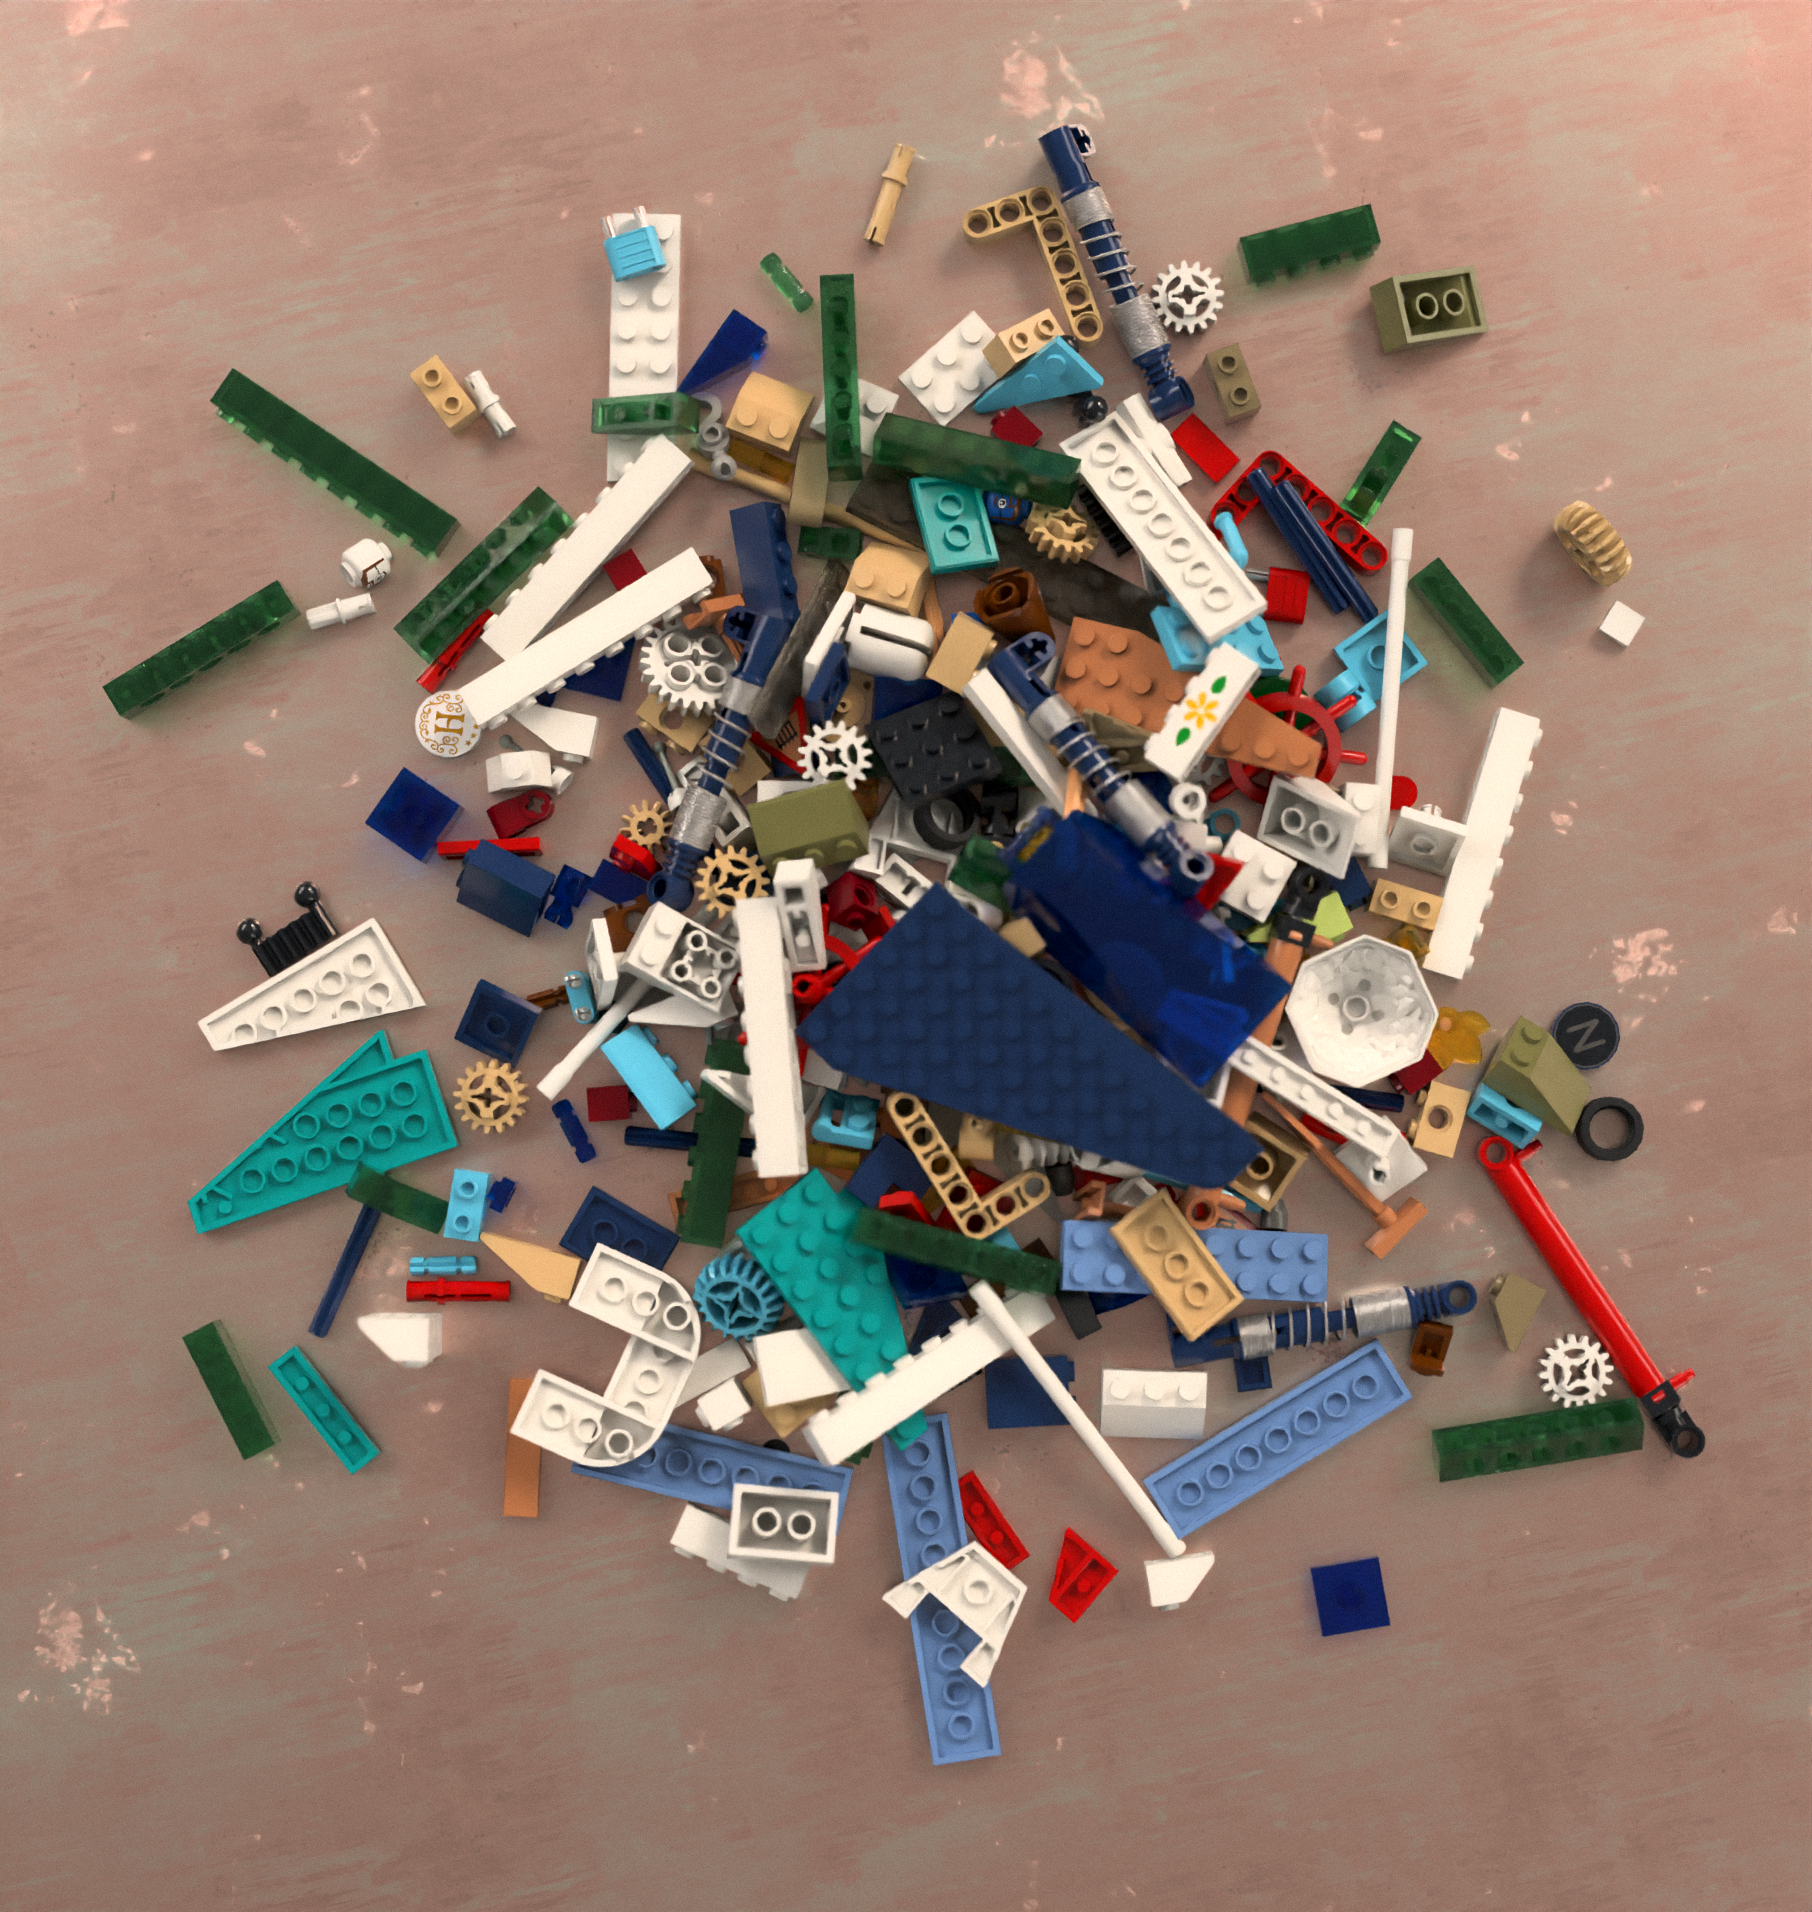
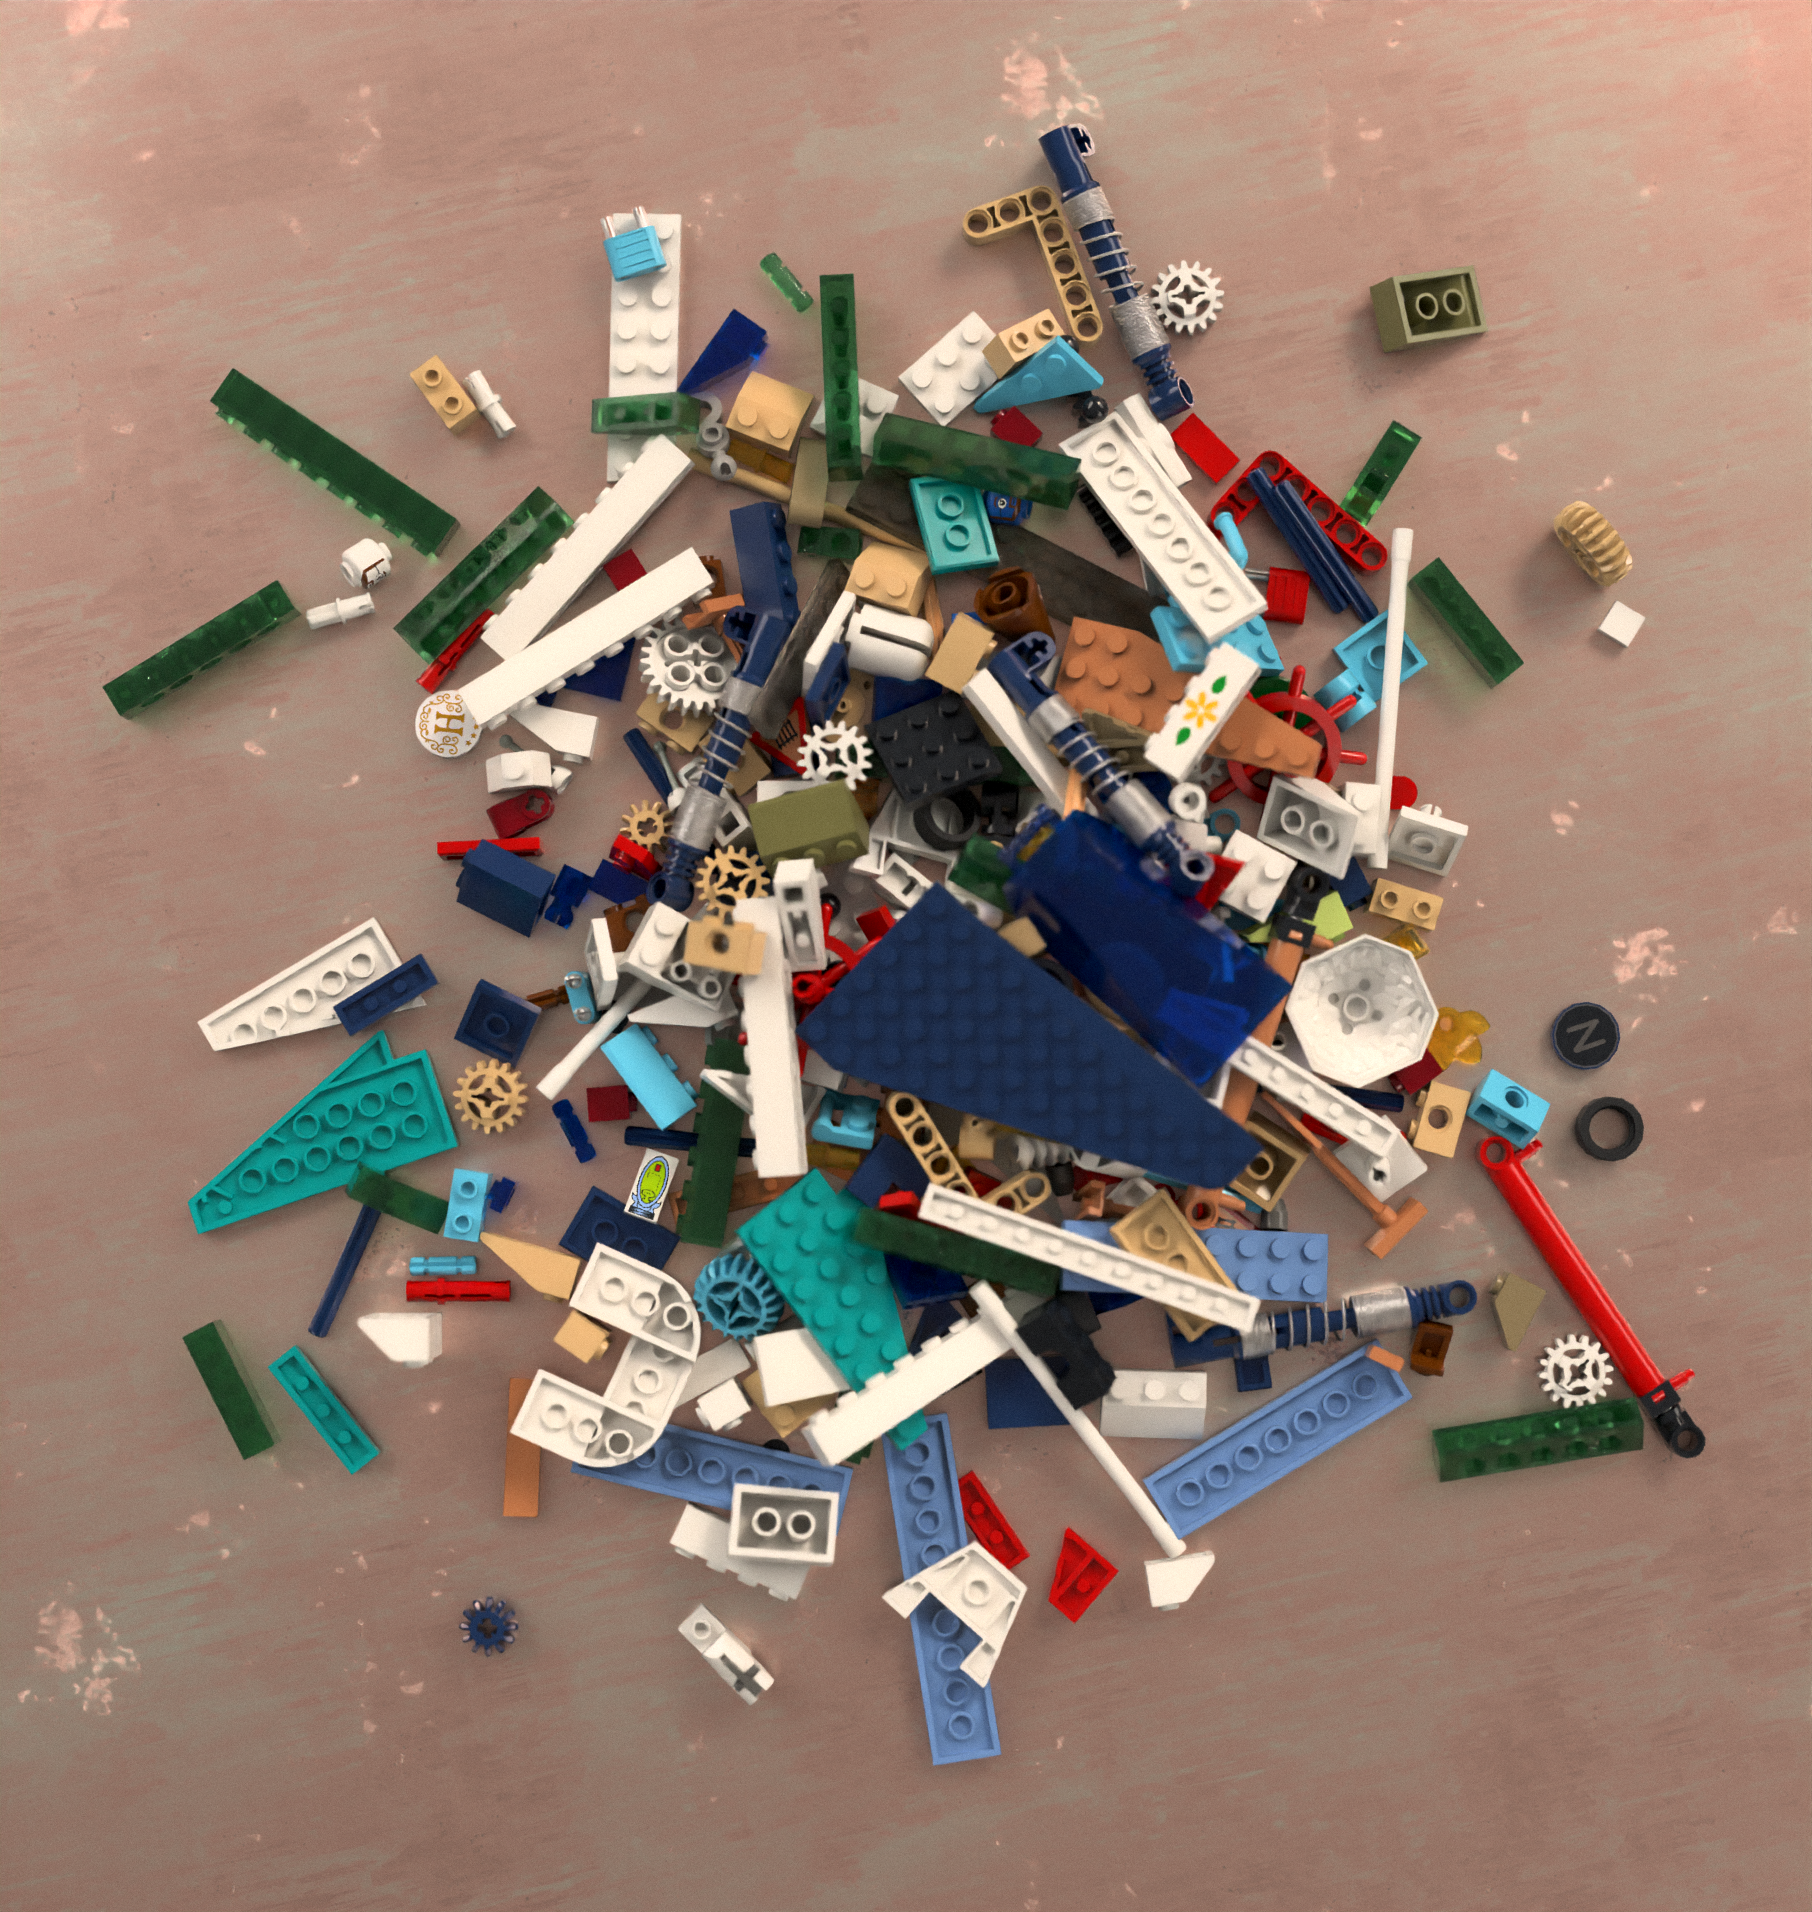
(295, 939): black gear -> none
(386, 995): none -> dark blue plate
(414, 815): clear blue brick -> none
(480, 1635): none -> dark blue gear
(584, 1336): none -> tan brick
(651, 1186): none -> tile
(706, 948): none -> tan brick
(726, 1654): none -> white plate
(852, 901): dark red brick -> none
(893, 181): tan pin -> none
(1054, 1329): none -> black arch
(1062, 532): tan gear -> none
(1089, 1258): none -> white plate
(1232, 383): dark tan brick -> none
(1308, 245): clear green brick -> none
(1349, 1596): clear blue tile -> none
(1384, 1357): none -> nougat tile
(1478, 860): white brick -> none
(1538, 1076): olive slope -> none

